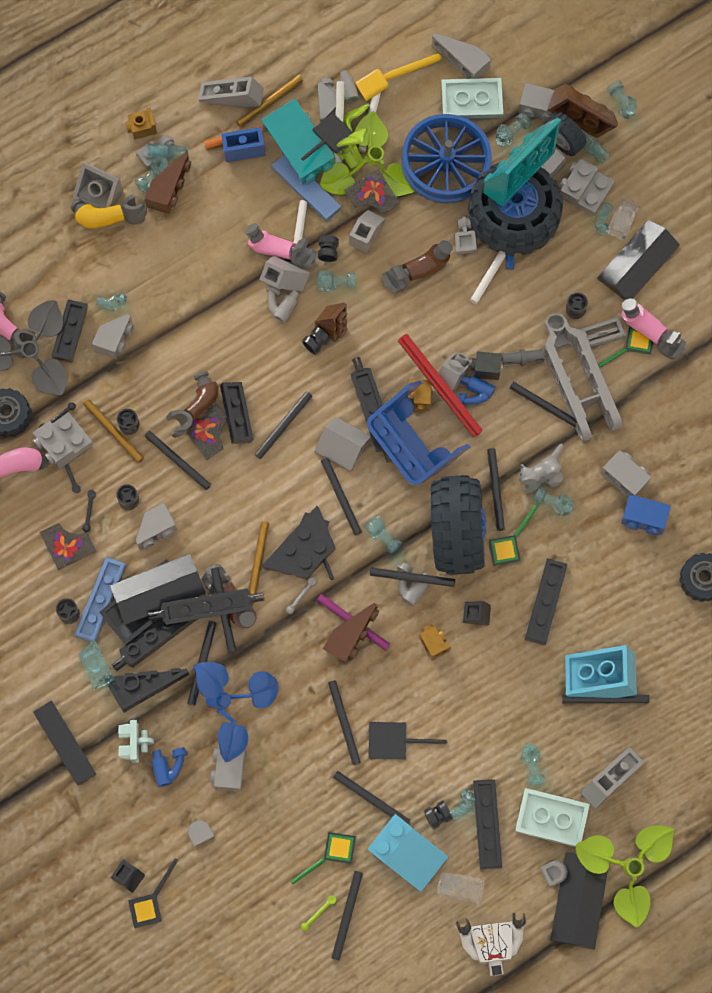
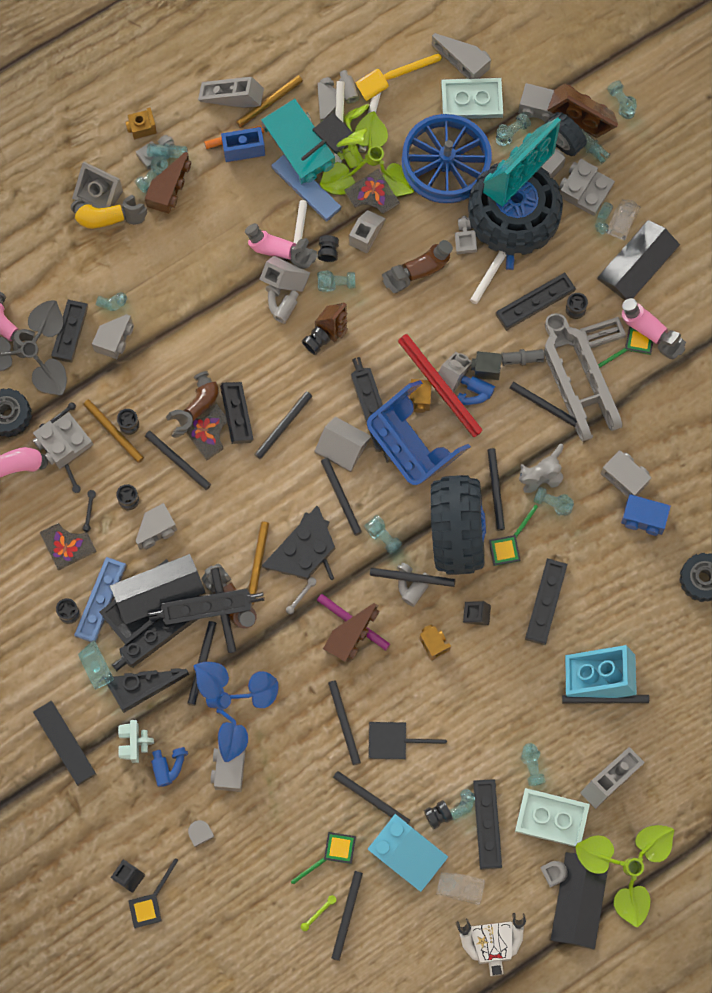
(535, 301): none -> black tile

